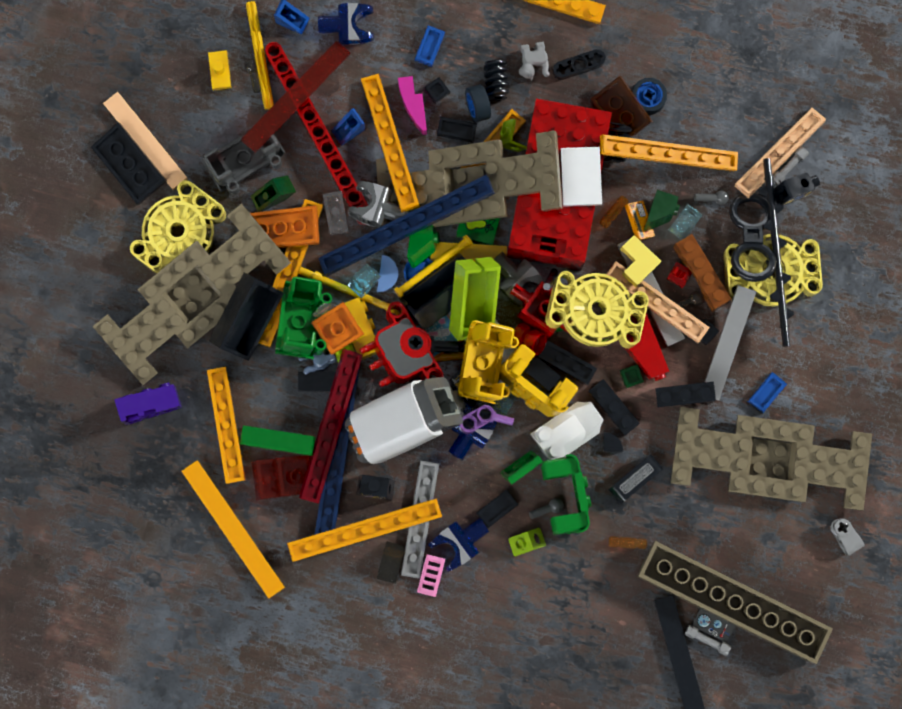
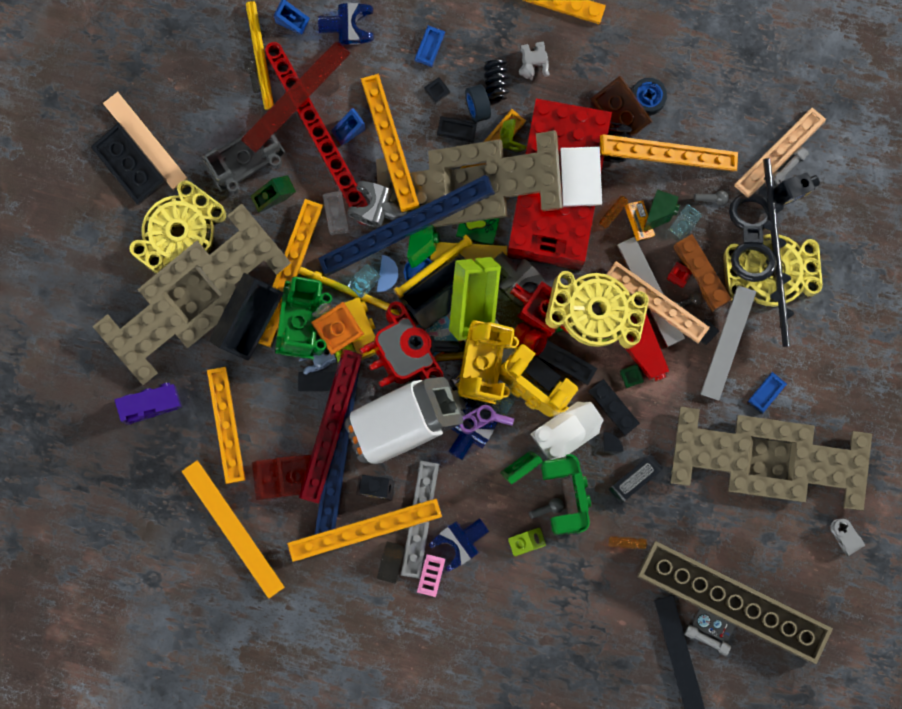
(219, 70): yellow tile -> none
(277, 440): green tile -> none
(290, 226): orange tile -> none
(413, 103): dark pink slope -> none
(497, 508): black tile -> none
(550, 279): black bar -> none
(593, 64): black beam -> none
(643, 261): light yellow tile -> none
(685, 394): black brick -> none

